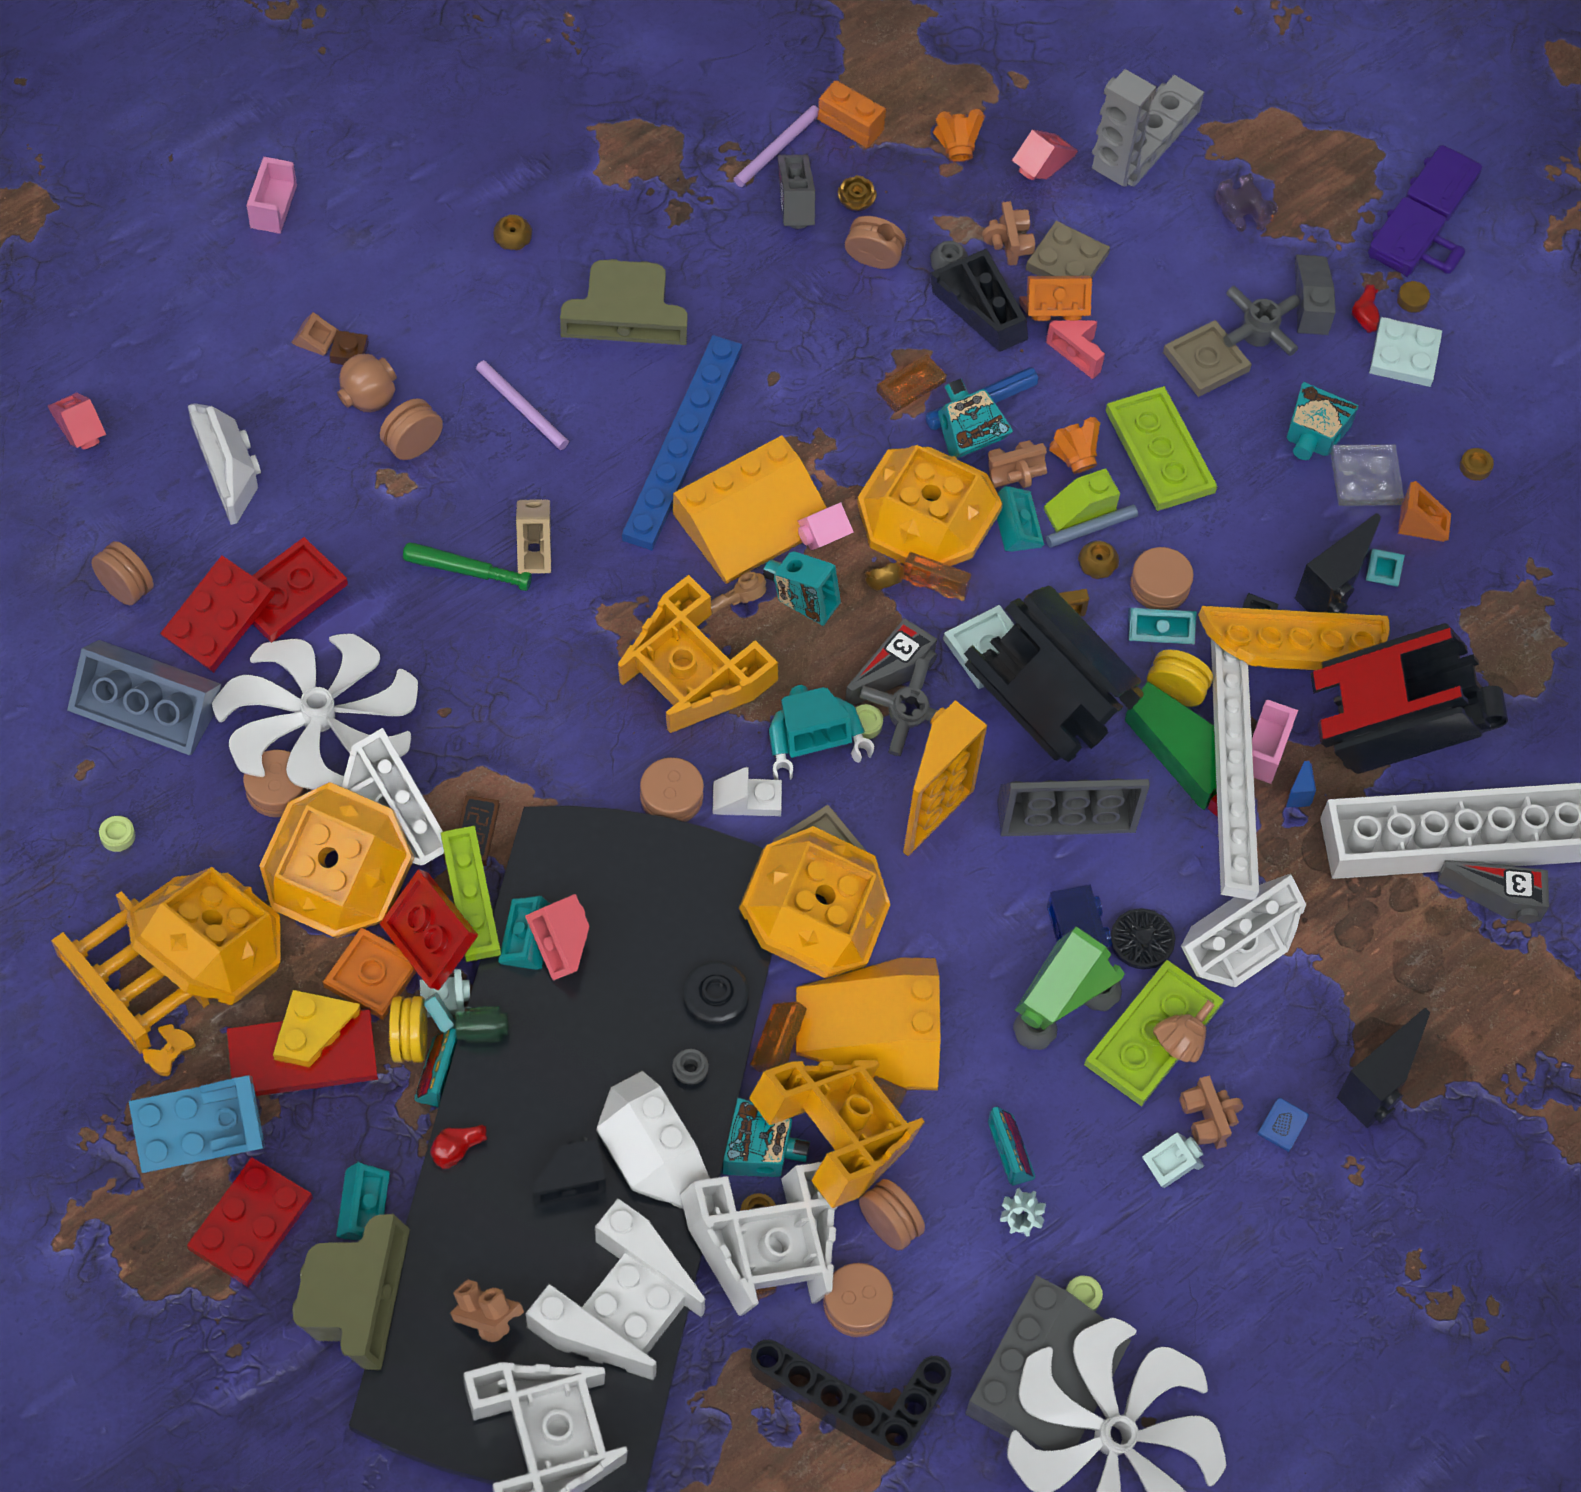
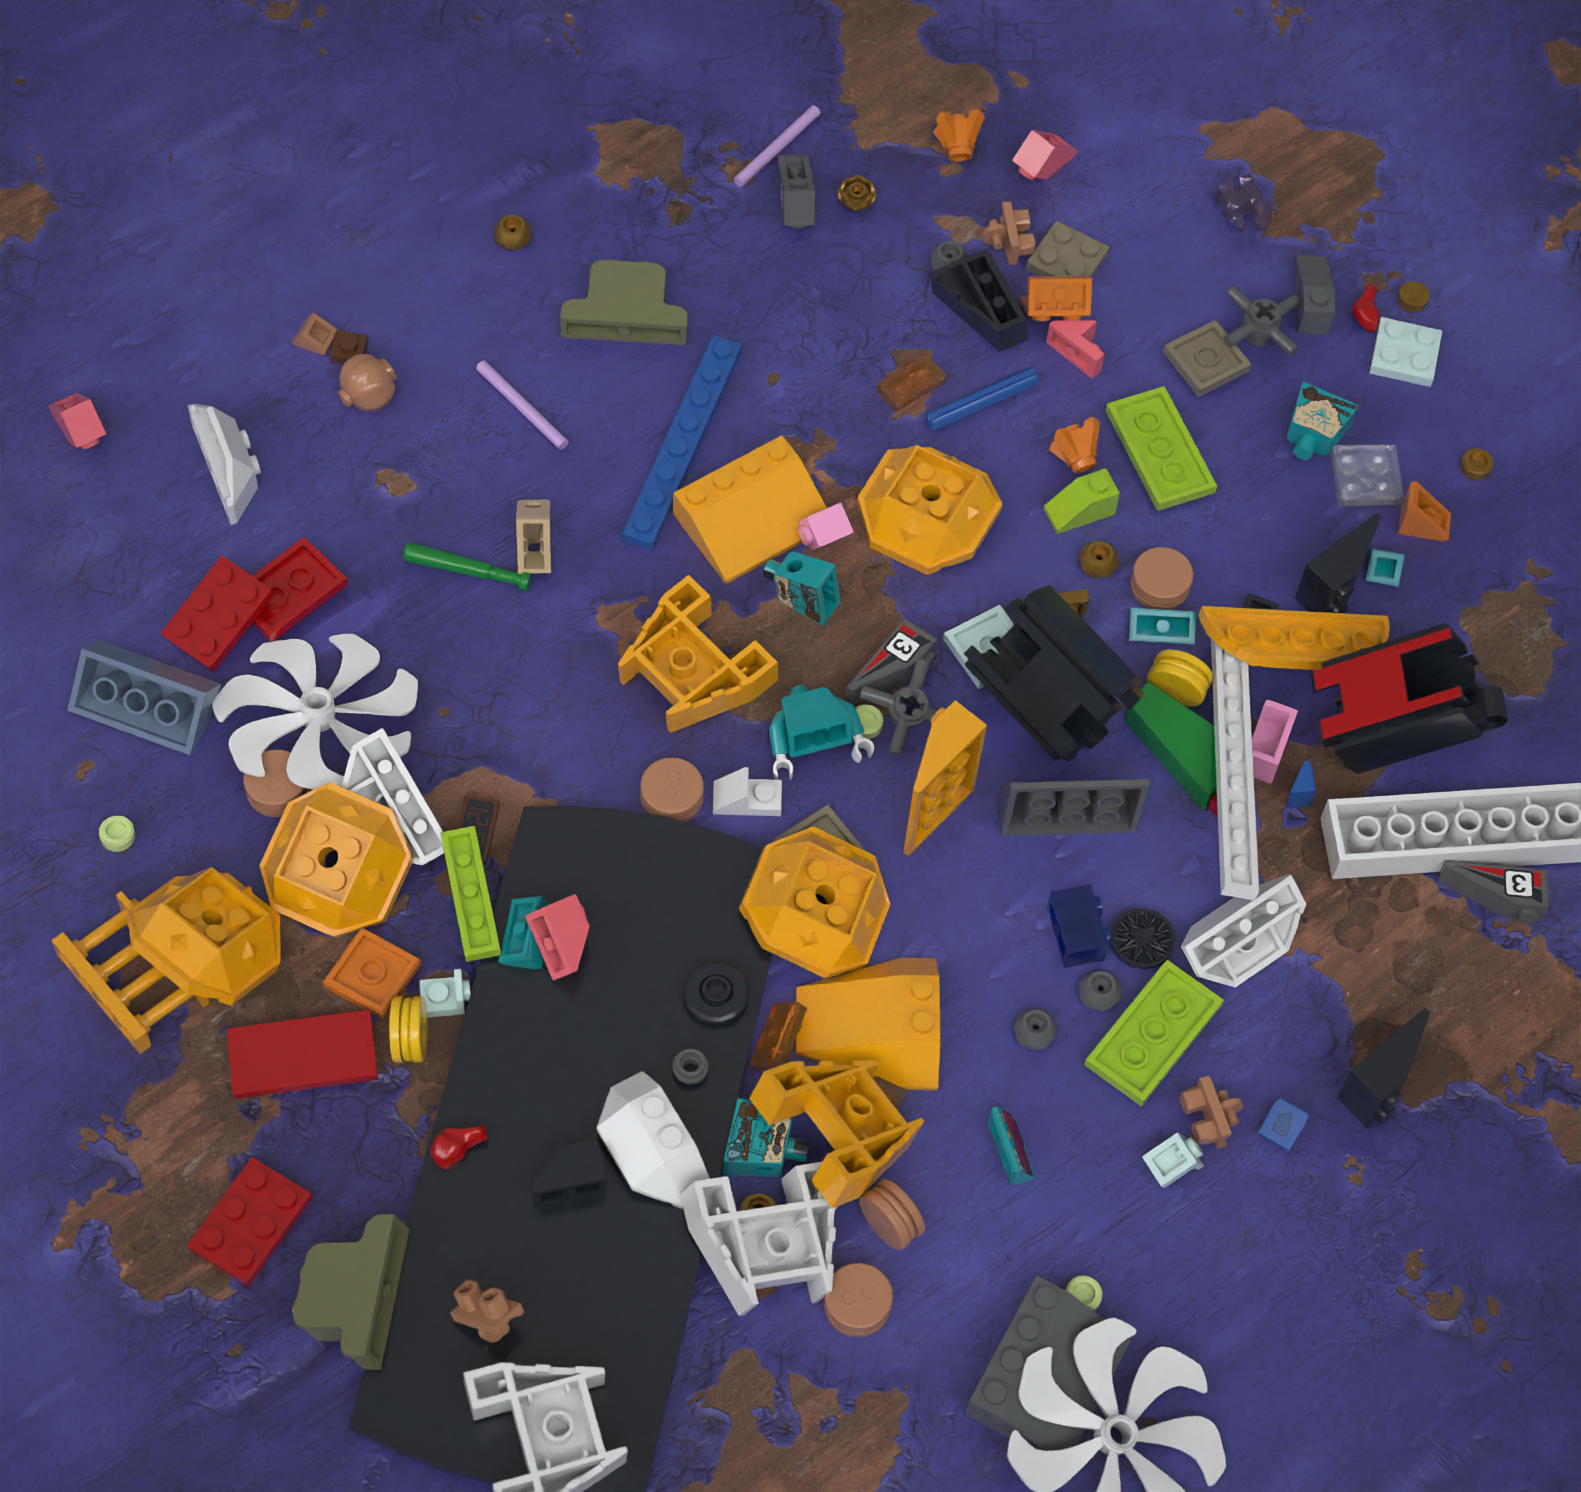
(122, 573): nougat head -> none
(162, 1059): light orange piece -> none
(197, 1124): dark azure bracket -> none
(271, 195): bright pink panel -> none
(311, 1026): yellow wing -> none
(362, 1199): teal slope -> none
(411, 429): nougat head -> none
(428, 929): red plate -> none
(436, 1068): teal slope -> none
(439, 1012): teal tile -> none
(481, 1024): clear green brick -> none
(629, 1305): white wedge -> none
(748, 588): medium nougat plate -> none
(851, 114): orange brick -> none
(852, 1401): black beam -> none
(875, 242): nougat head -> none
(886, 576): pearl gold plate -> none
(936, 576): clear orange plate -> none
(971, 420): torso -> none
(1017, 465): nougat hips -> none
(1018, 520): teal slope -> none
(1023, 1202): light aqua gear -> none
(1068, 979): bright green slope -> none
(1091, 526): sand blue bar -> none
(1141, 124): light grey brick -> none
(1184, 1034): nougat piece -> none
(1423, 212): dark purple piece -> none

